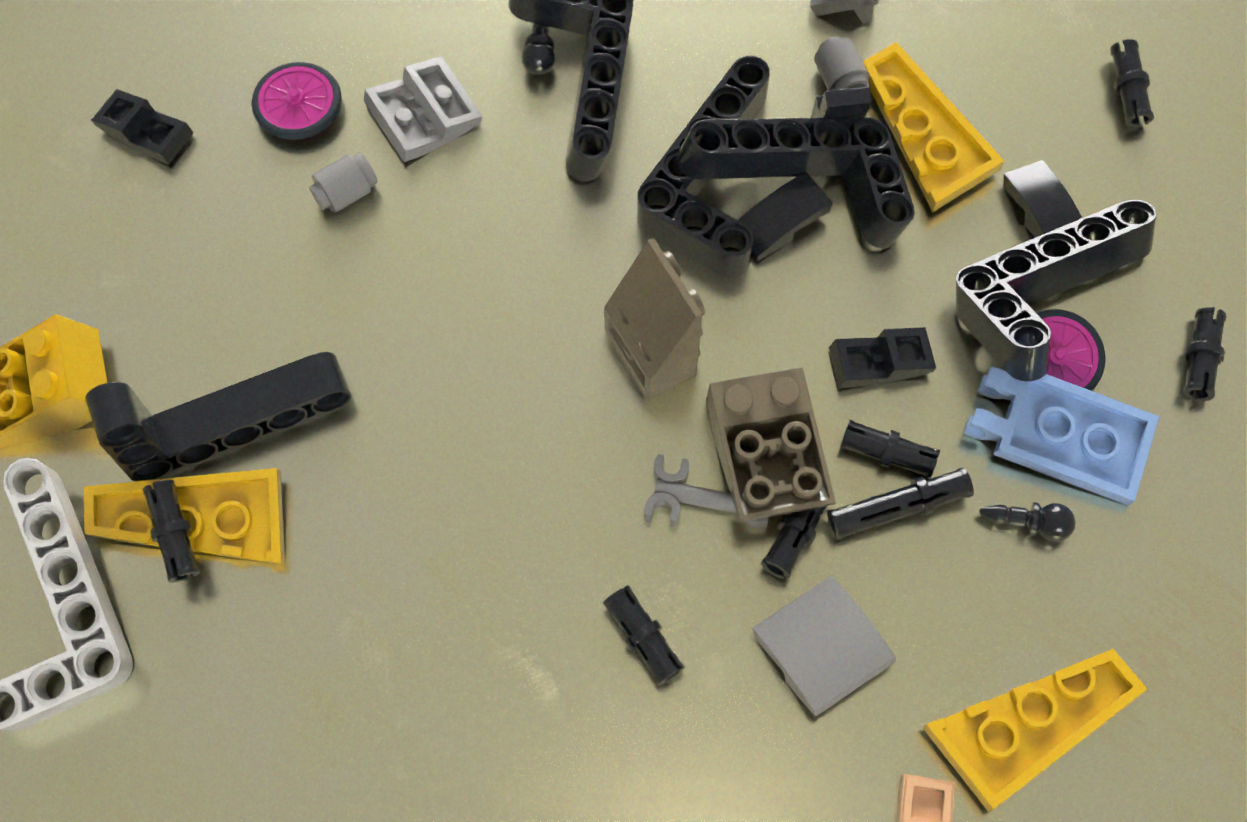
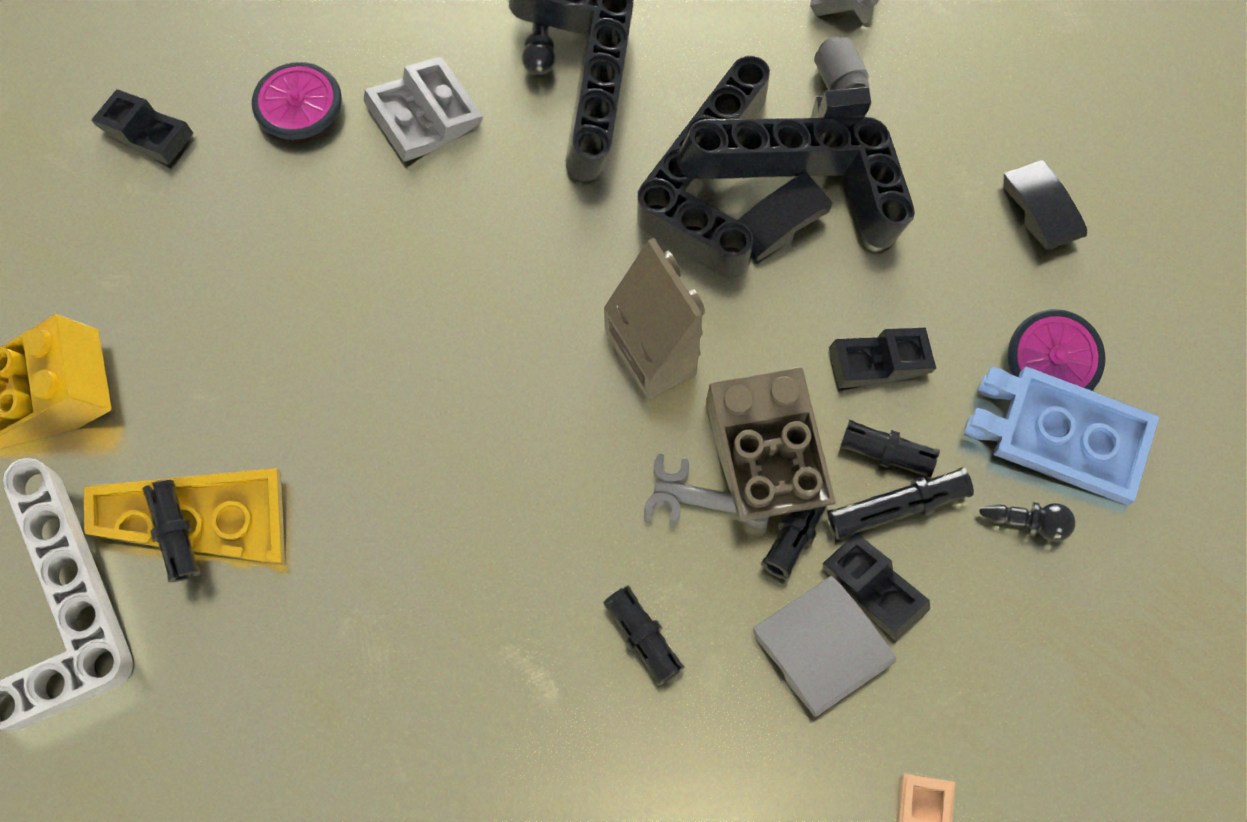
(215, 423): black beam -> none
(343, 182): light grey brick -> none
(876, 587): none -> black slope
(931, 132): yellow wing -> none
(998, 290): black beam -> none
(1022, 732): yellow wing -> none
(1132, 83): black pin -> none
(1204, 354): black pin -> none

